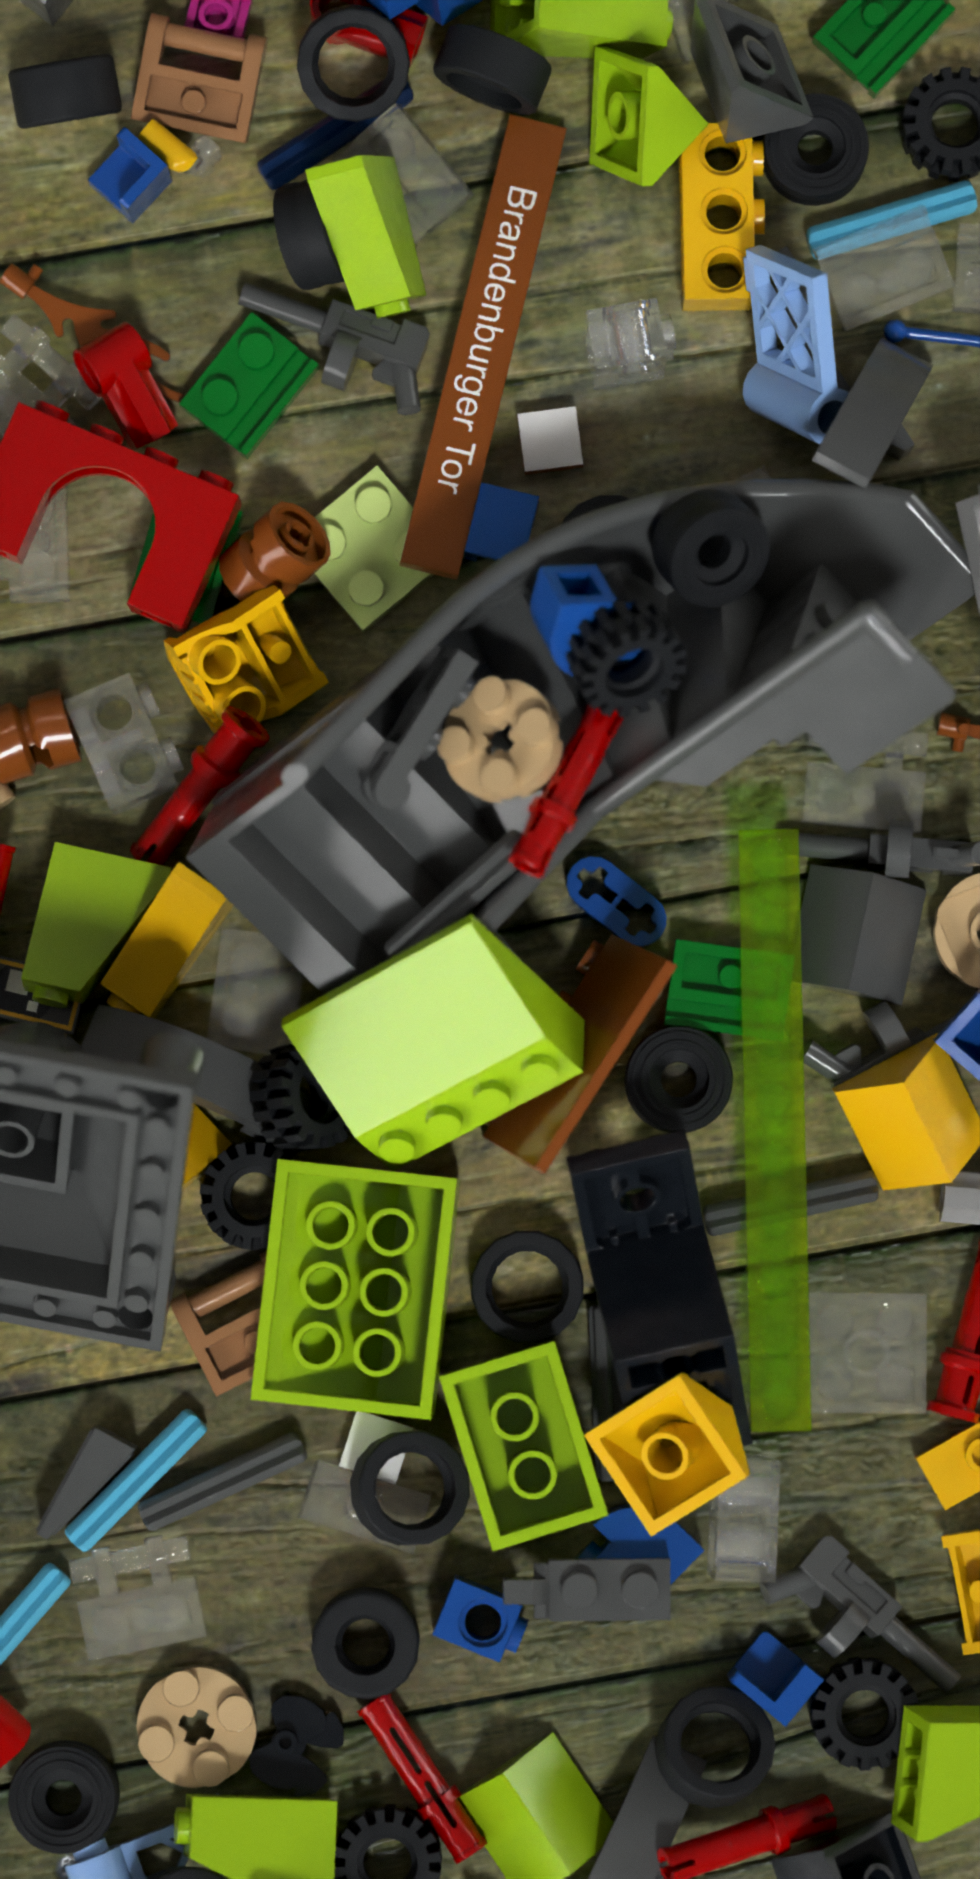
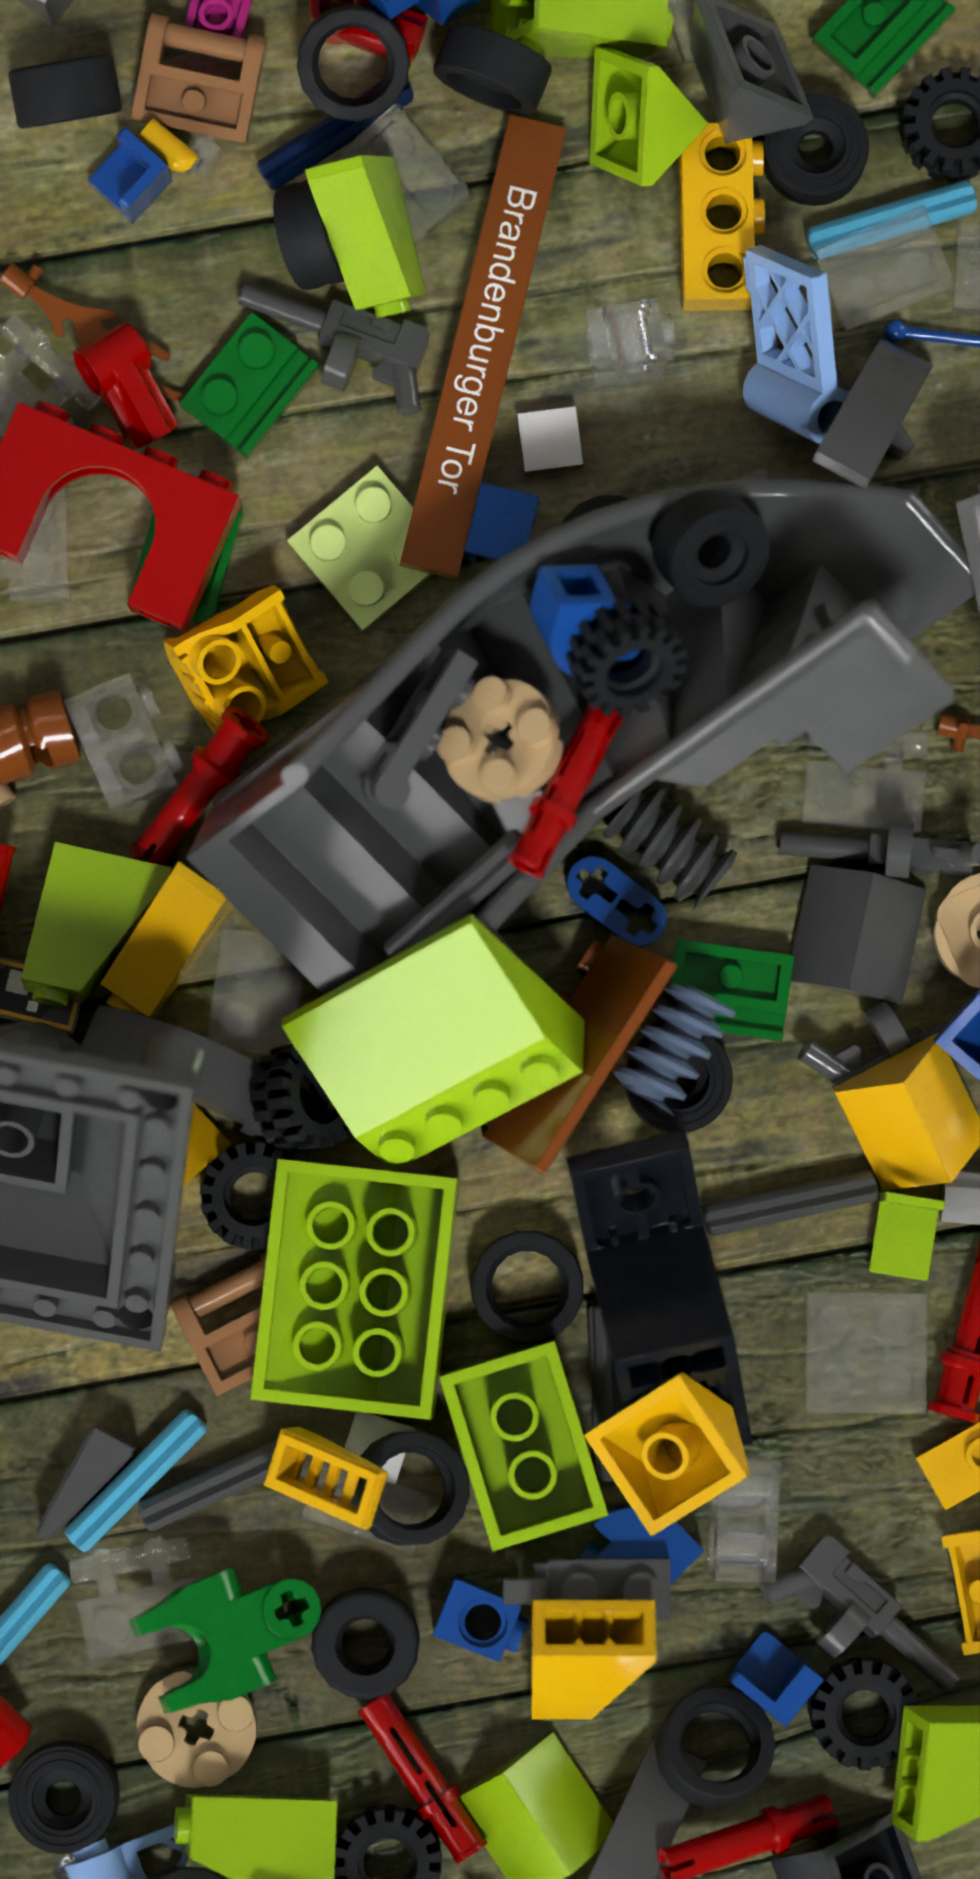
(230, 1633): none -> green piece
(279, 551): dark orange wheel -> none
(287, 1465): none -> yellow slope
(297, 1723): black piece -> none
(587, 1654): none -> yellow slope
(670, 845): none -> dark grey piece
(672, 1044): none -> sand blue piece
(774, 1130): clear neon green plate -> none
(904, 1235): none -> lime bracket

